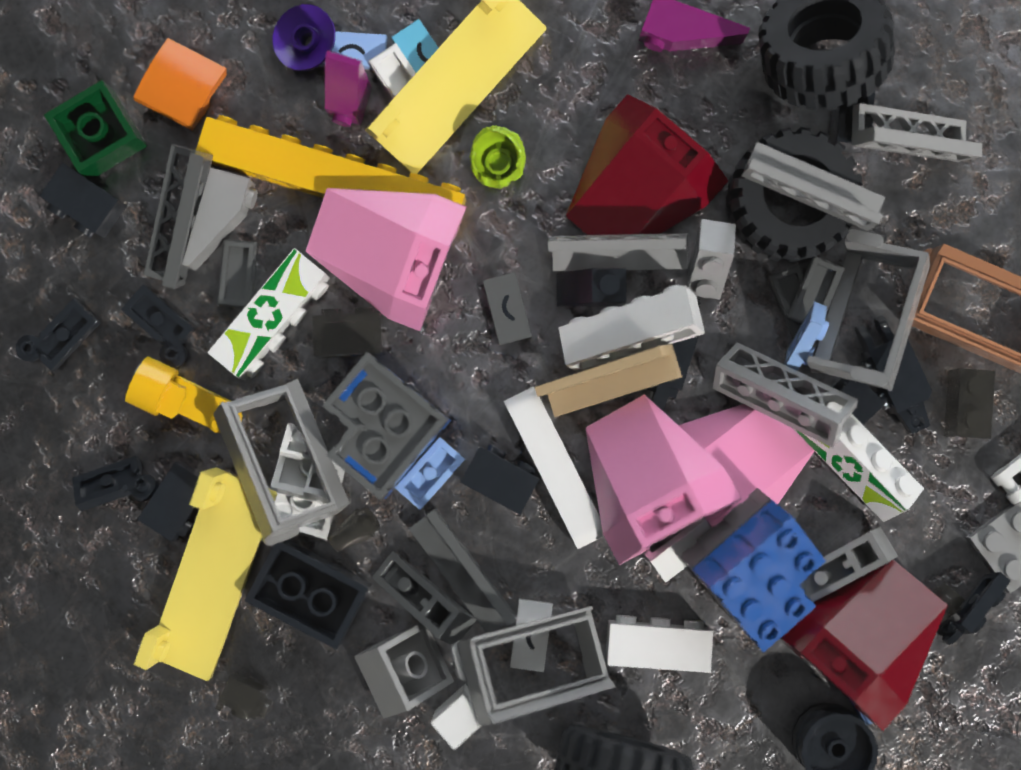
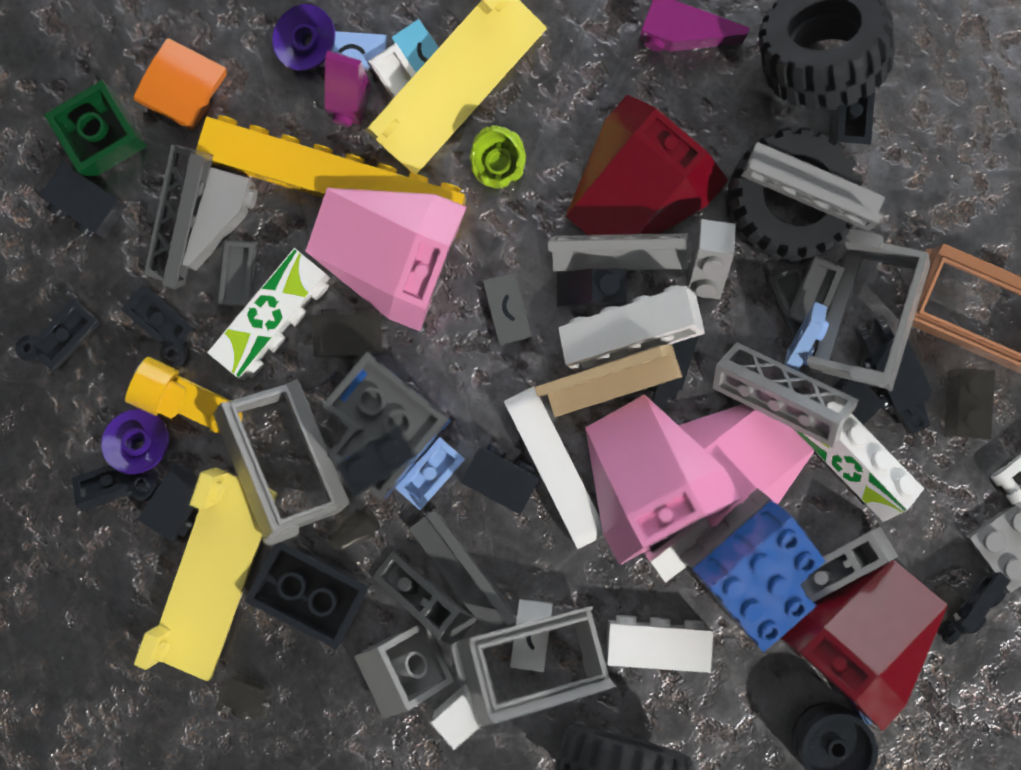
(125, 432): none -> dark purple dish
(299, 485): white slope -> none
(377, 461): none -> black brick
(910, 141): light grey fence -> none

